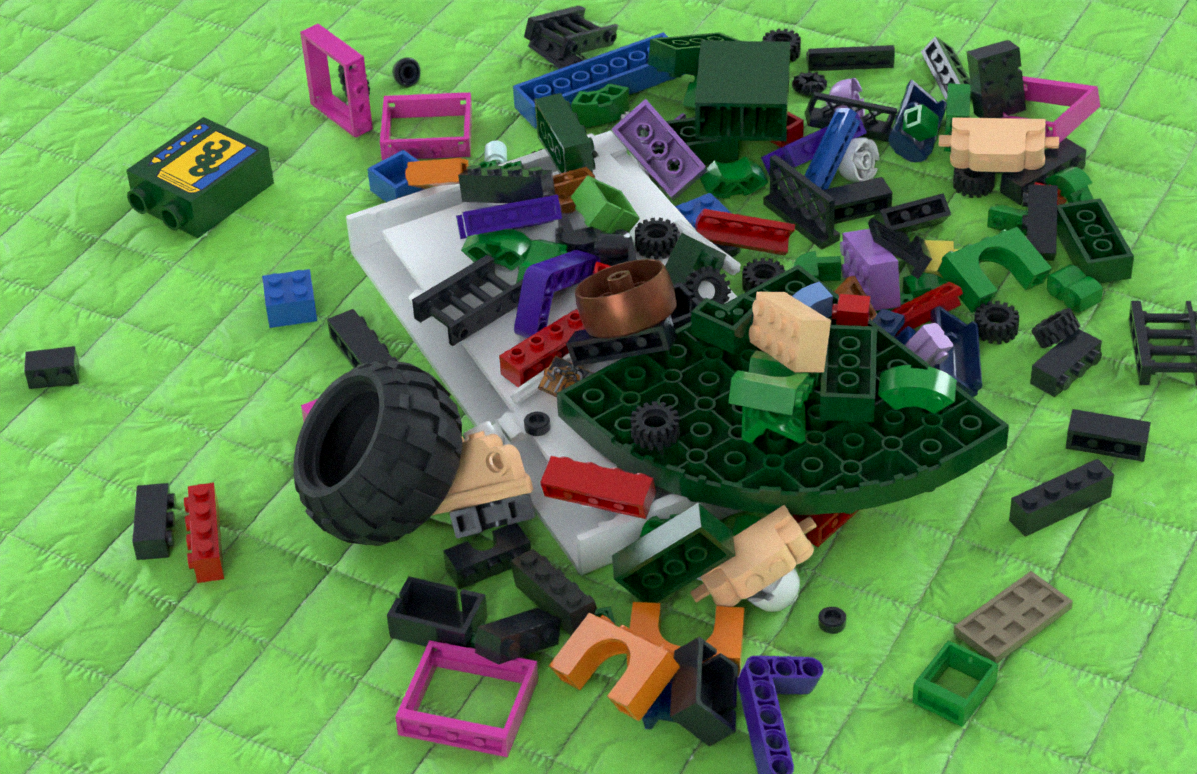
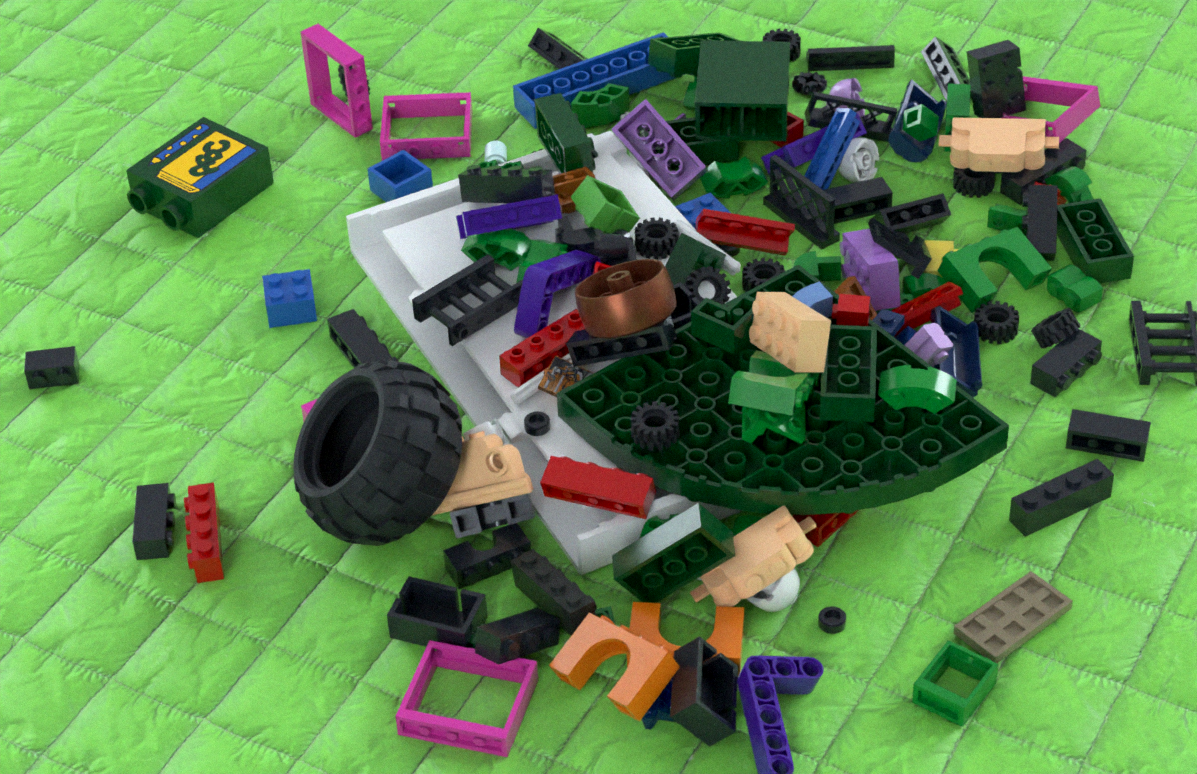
(406, 72): black brick -> none
(435, 172): orange arch -> none
(568, 20): black fence -> none

